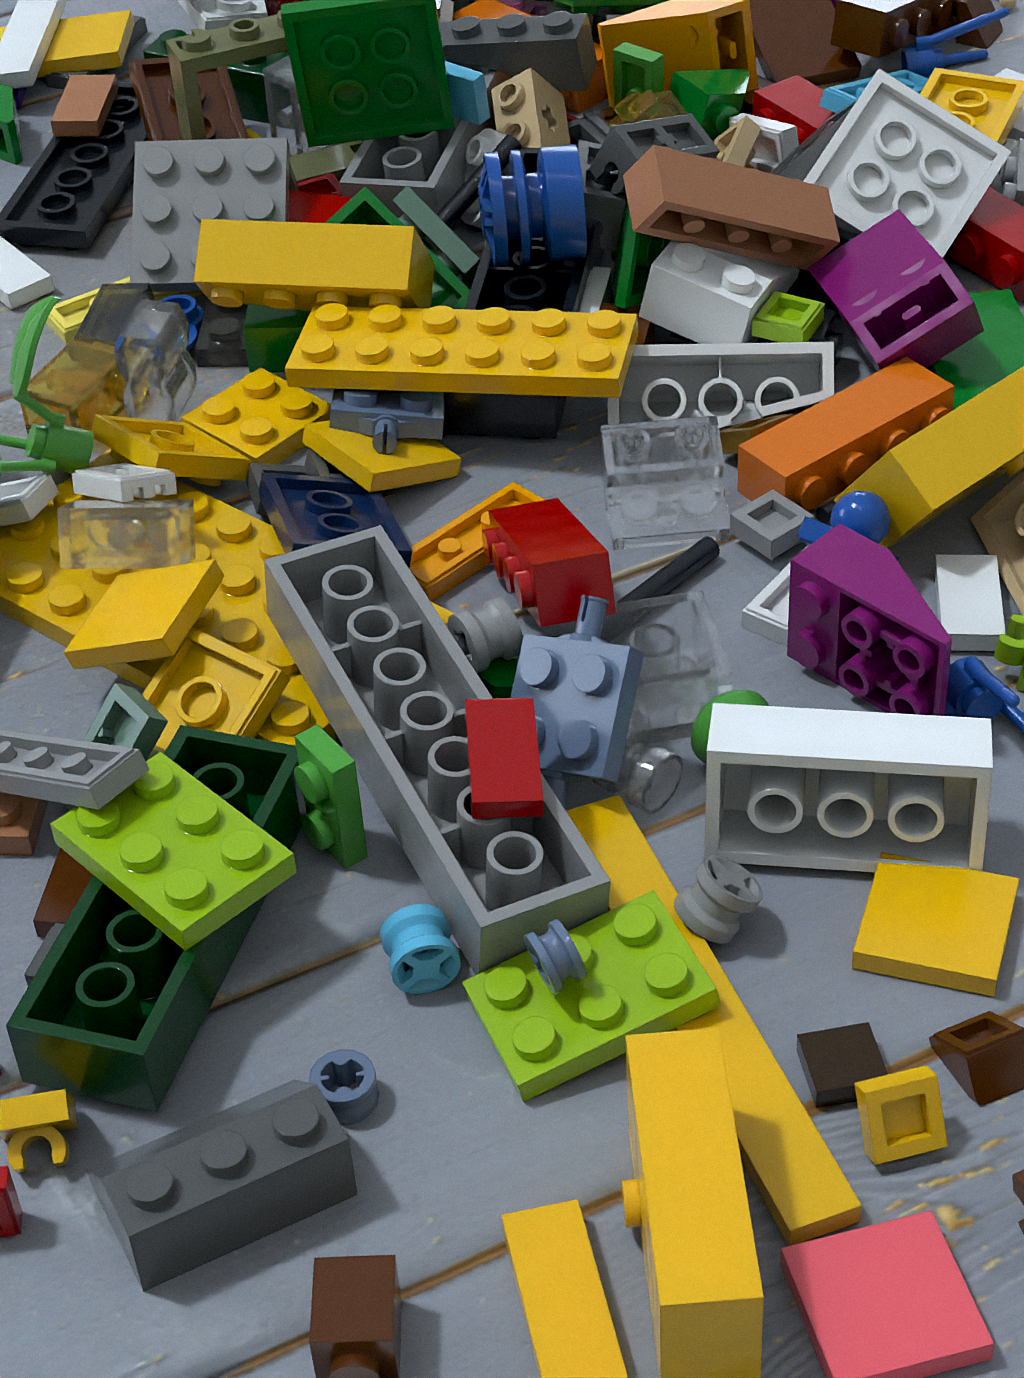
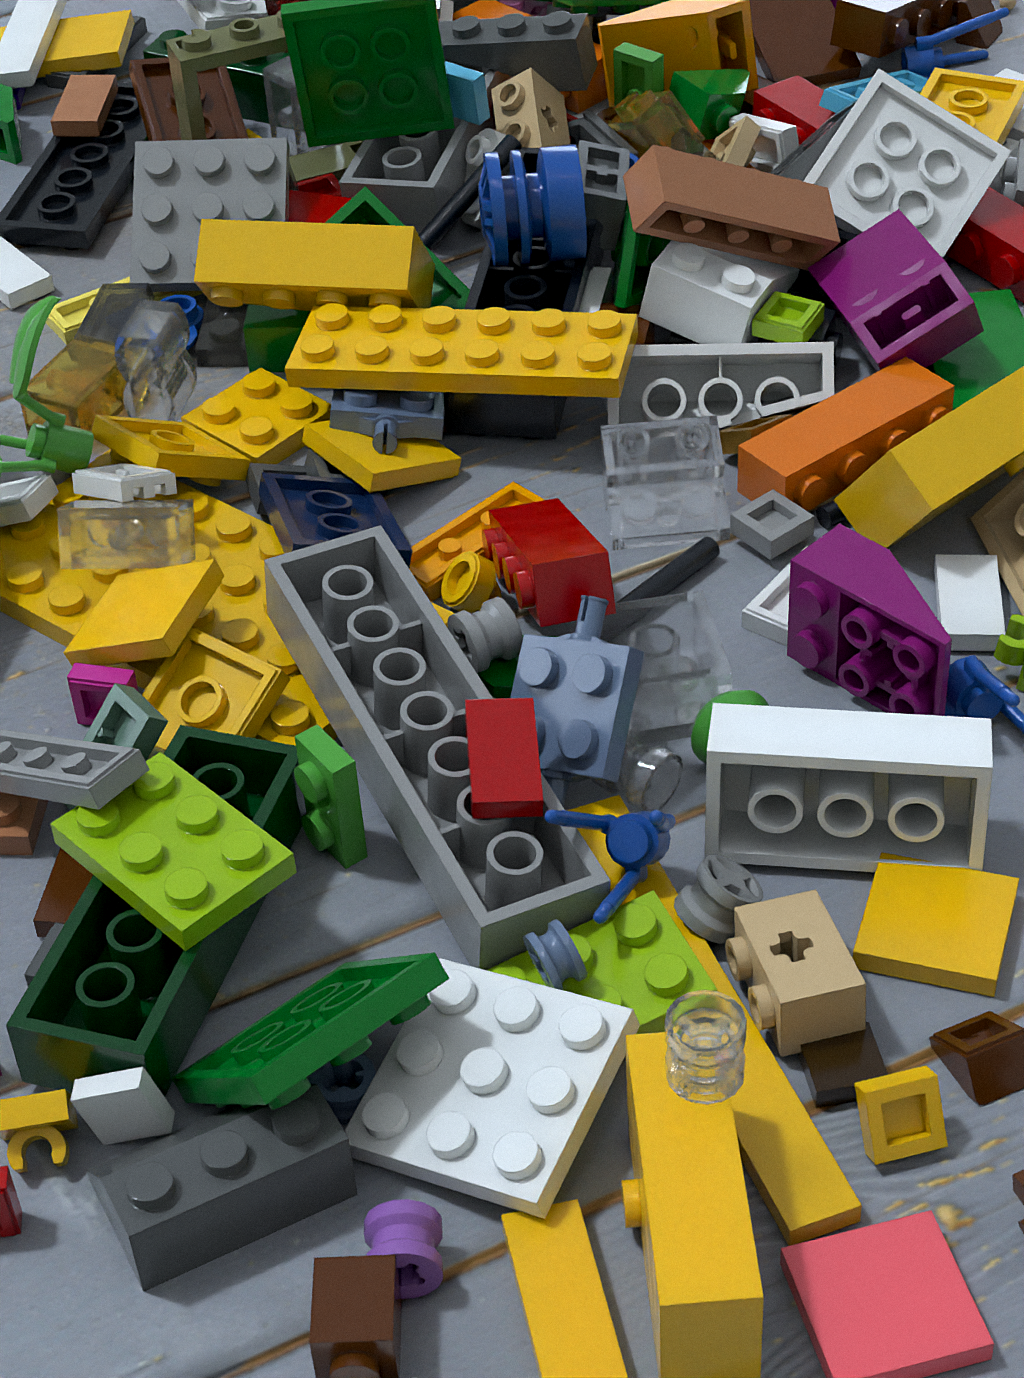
(91, 686): none -> dark pink tile
(122, 1106): none -> white tile
(314, 1027): none -> green plate
(411, 1234): none -> medium lavender wheel
(420, 949): medium azure wheel -> none
(438, 235): sand green plate -> none
(469, 582): none -> yellow tile
(492, 1087): none -> white plate
(630, 141): dark grey hinge -> none
(631, 841): none -> blue plant
(705, 1046): none -> clear wheel
(796, 971): none -> tan brick
(858, 511): blue tile -> none

